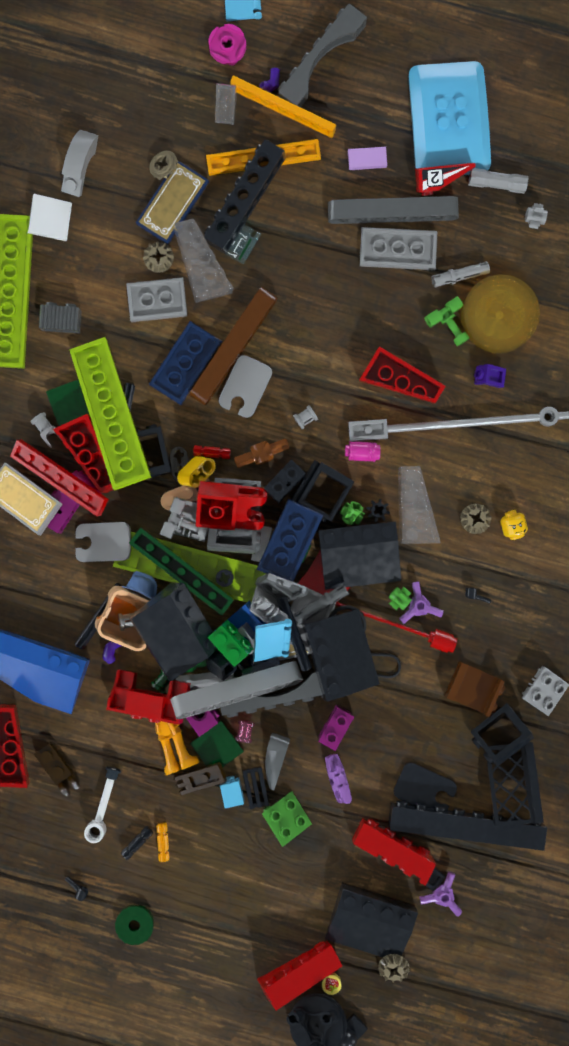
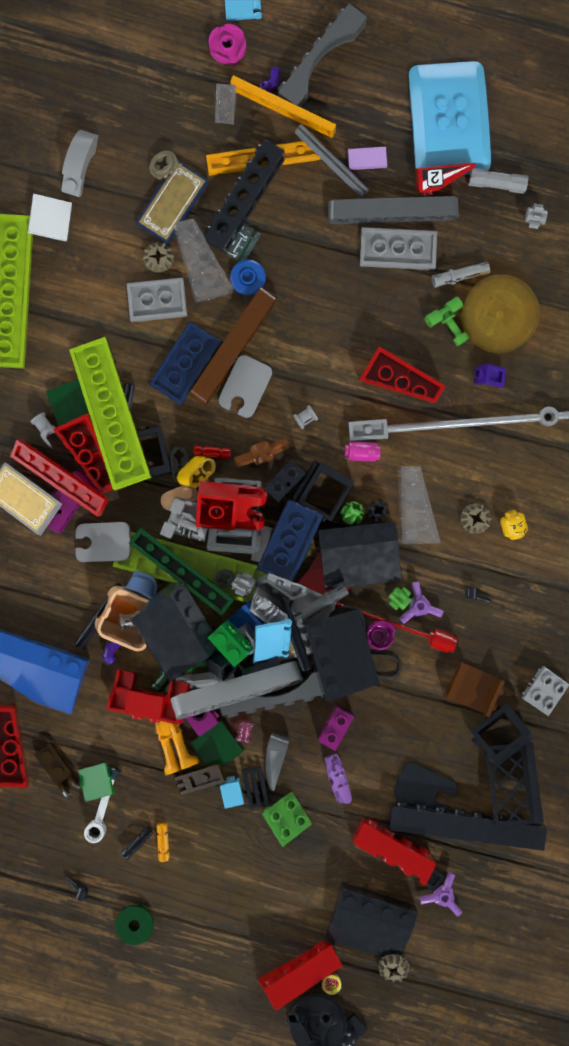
(60, 318): dark grey brick -> none
(96, 782): none -> green piece
(243, 584): none -> light grey gear
(247, 277): none -> blue wheel
(331, 160): none -> dark grey axle
(380, 635): none -> magenta hair

